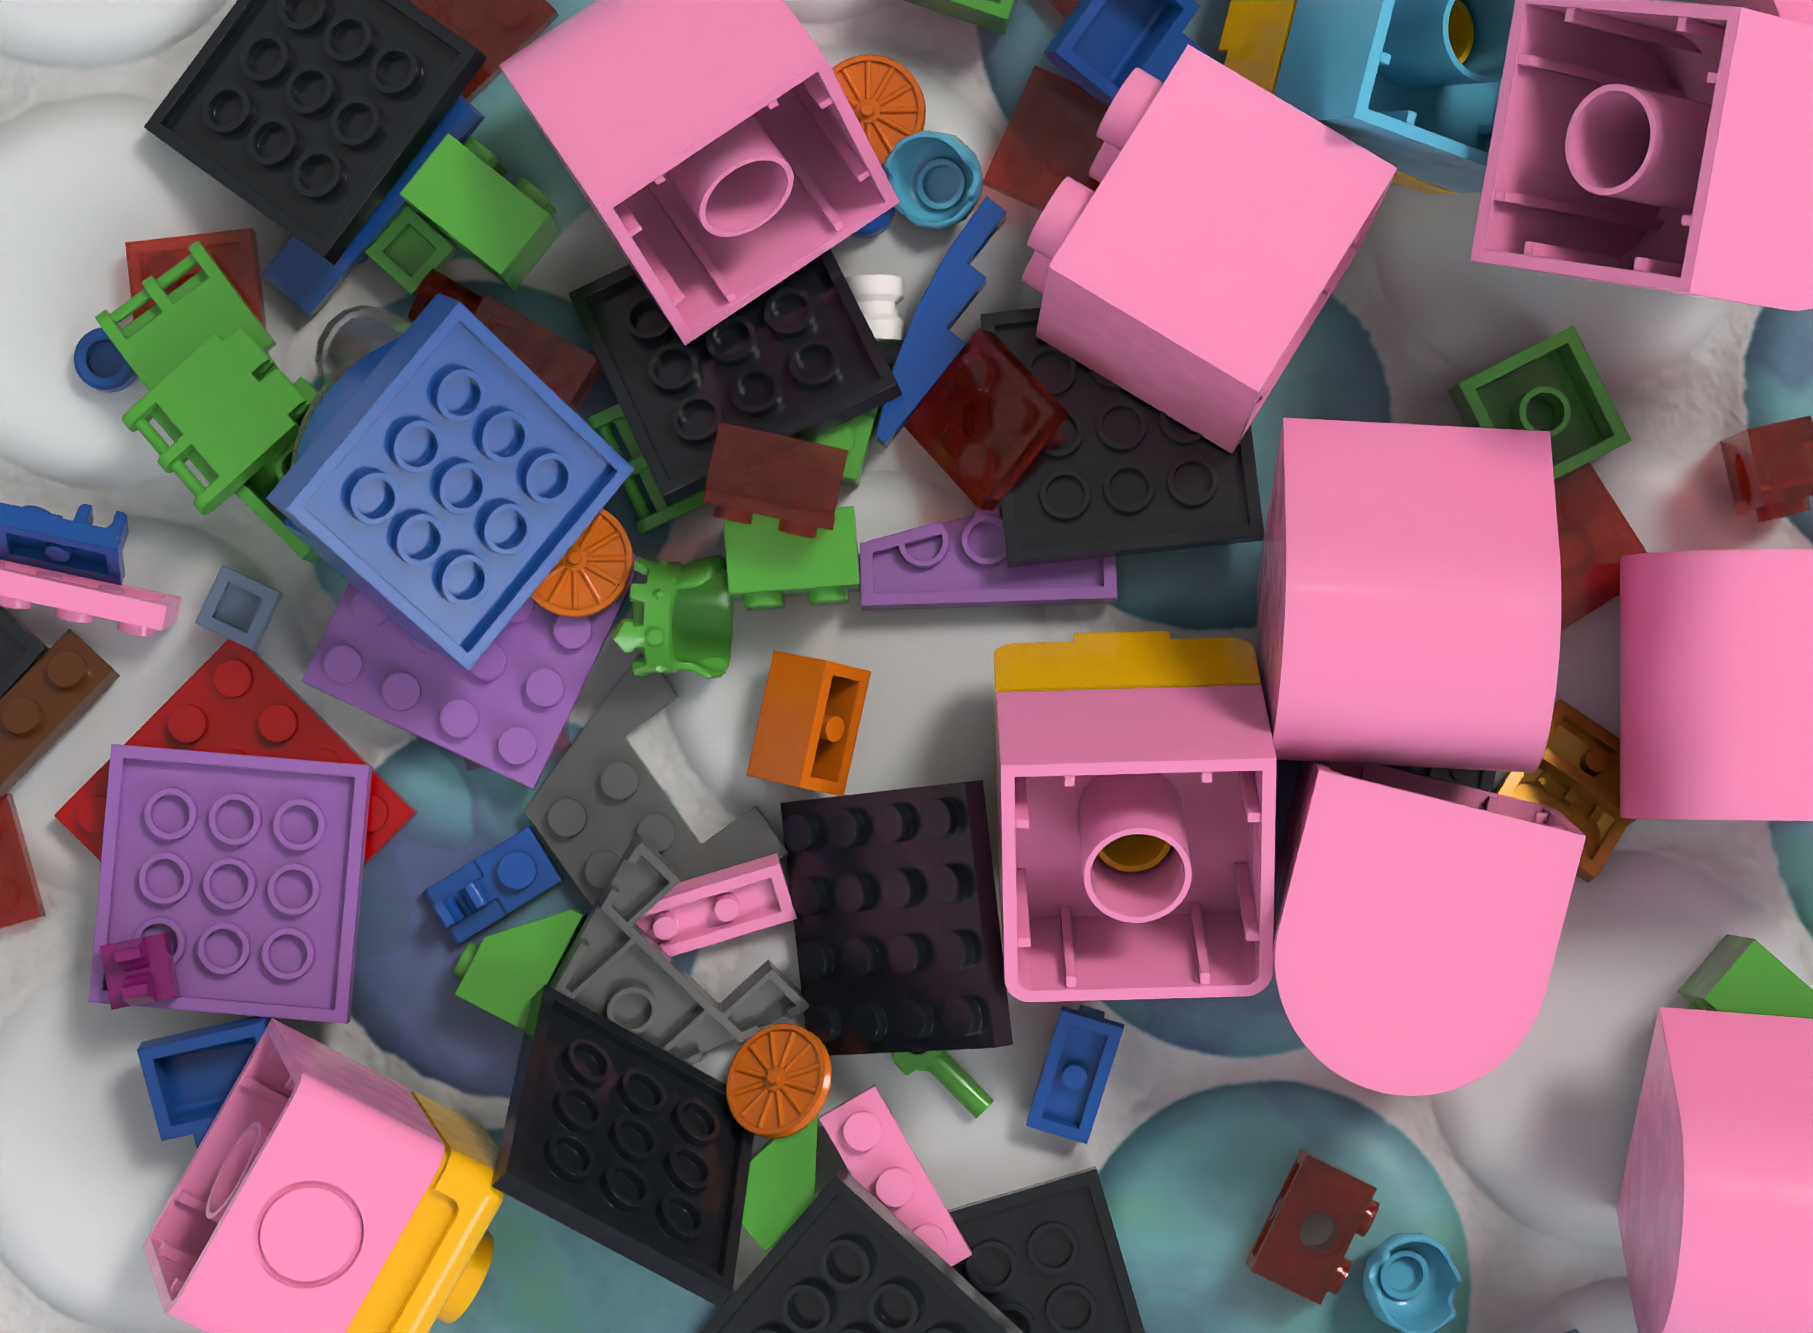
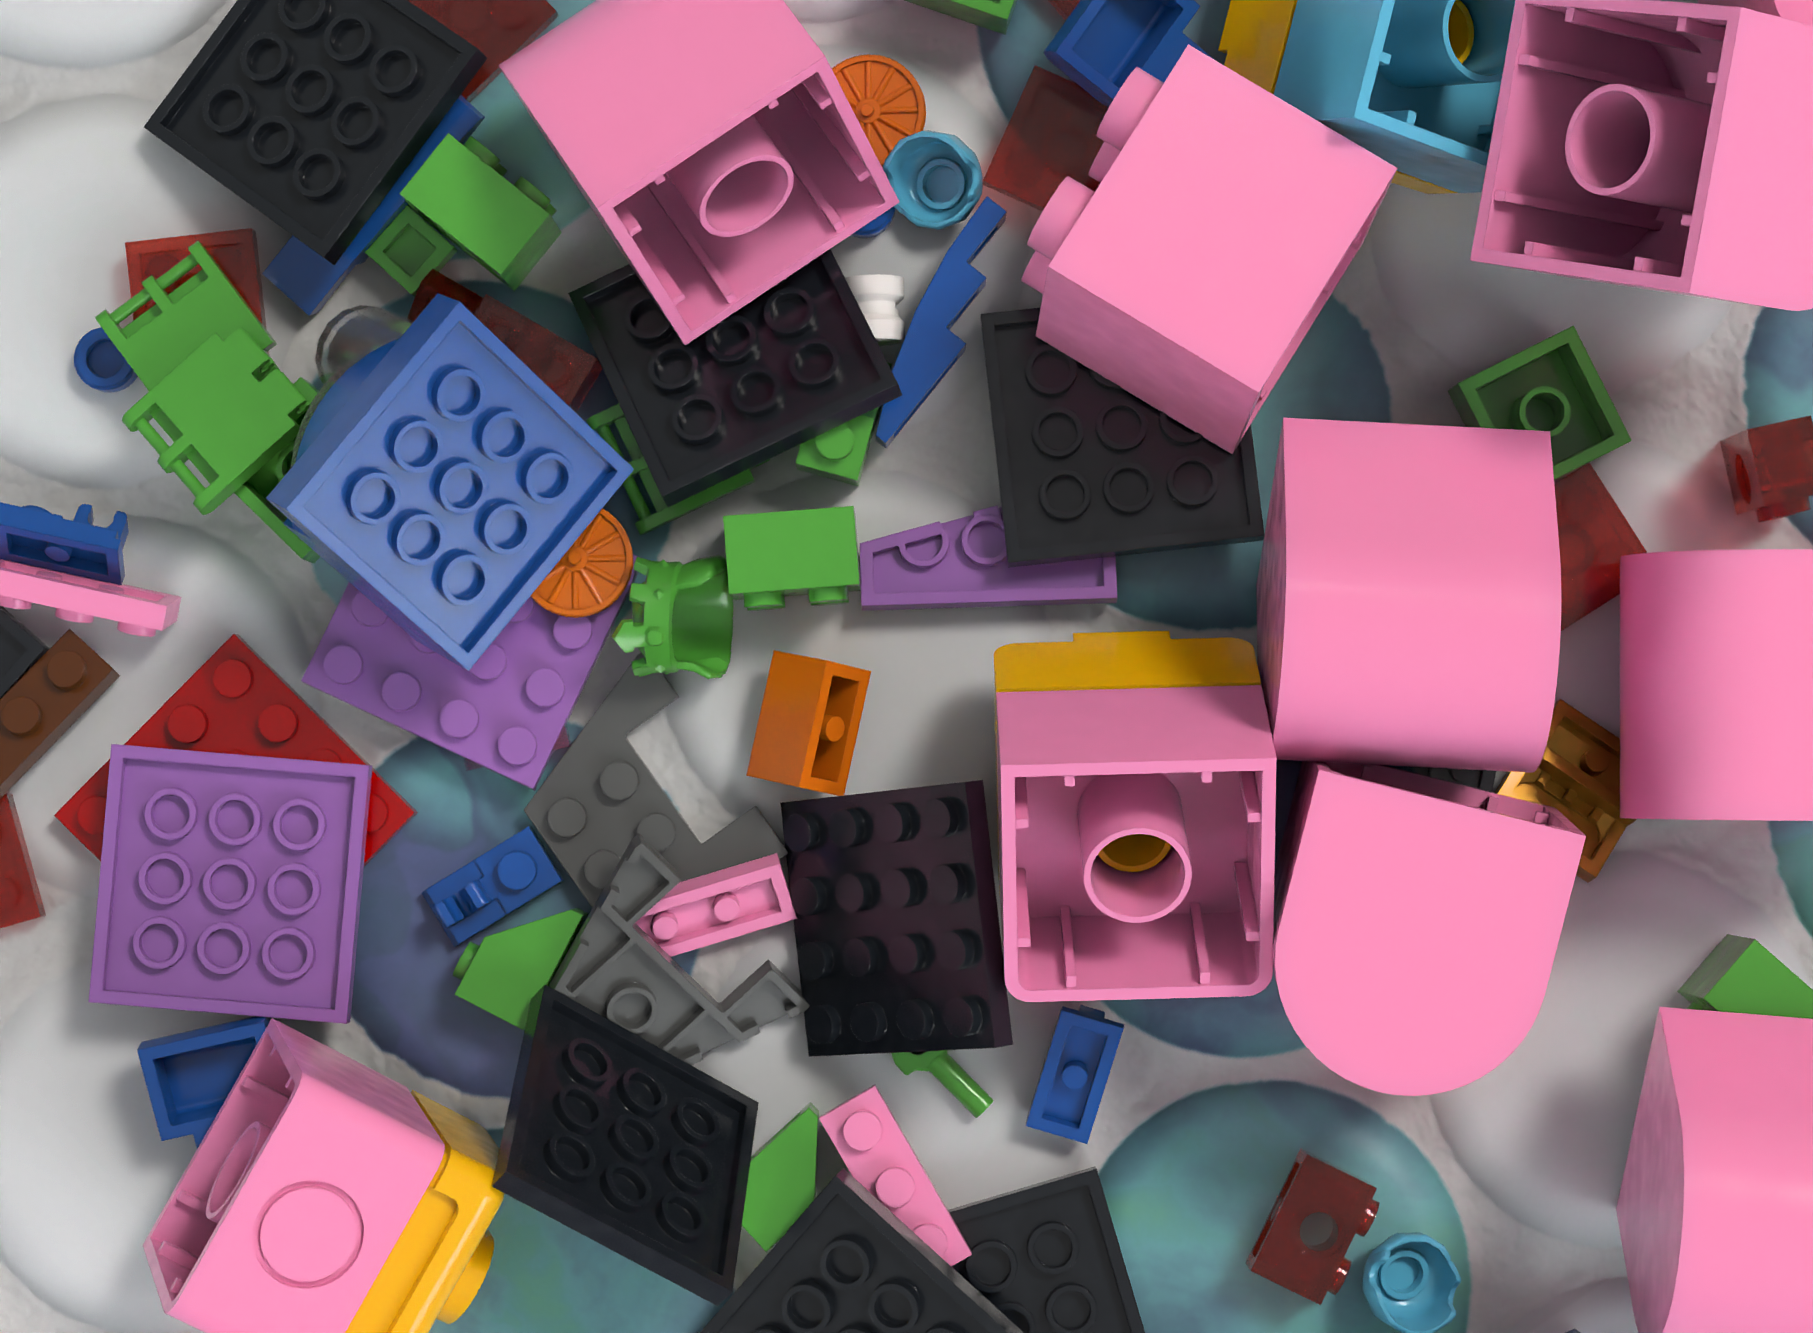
(140, 970): magenta tile -> none
(239, 608): sand blue plate -> none
(774, 478): clear red bracket -> none
(778, 1080): orange wheel -> none
(985, 419): clear red plate -> none

